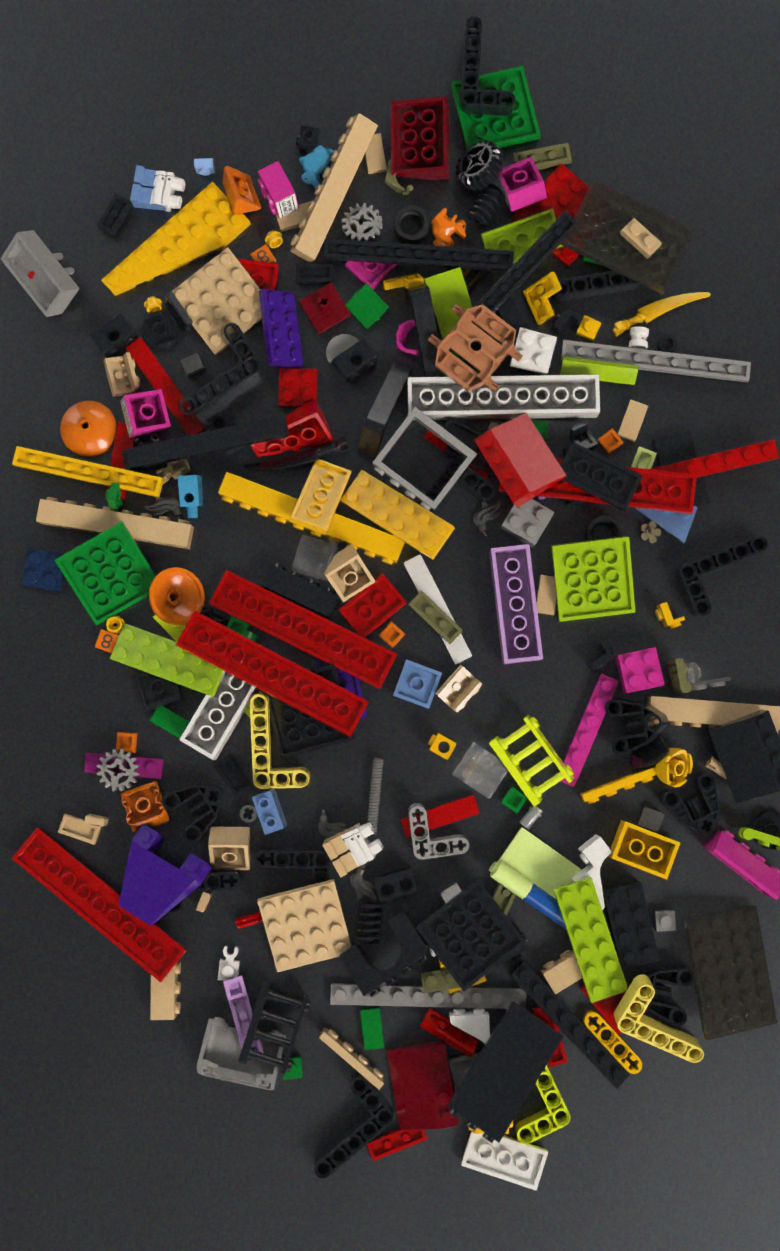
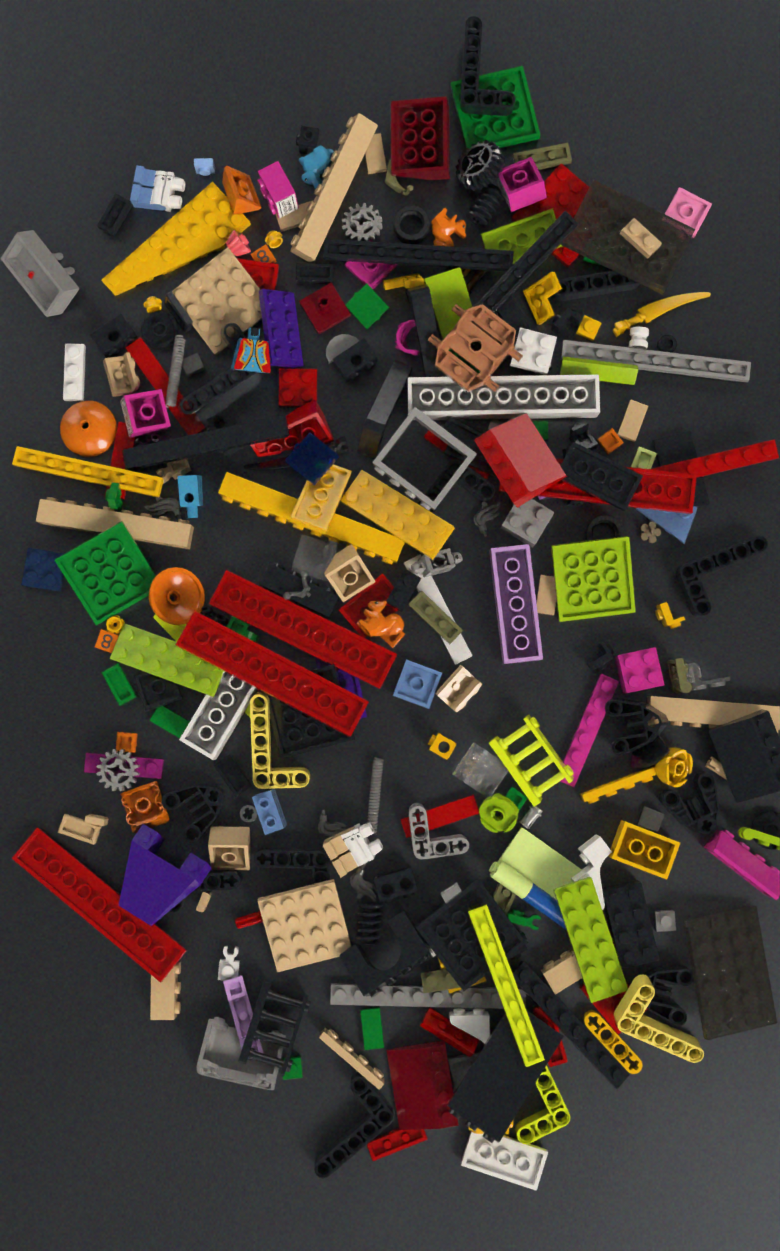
(74, 372): none -> white plate
(119, 684): none -> green tile
(175, 365): none -> light grey piece
(238, 244): none -> coral piece
(252, 353): none -> torso
(287, 595): none -> dark grey piece
(311, 458): none -> clear blue plate
(377, 624): none -> orange animal
(403, 590): none -> black plate
(445, 556): none -> light grey piece
(505, 806): none -> lime plate
(506, 986): none -> neon yellow tile
(518, 918): none -> green plate
(688, 209): none -> bright pink tile

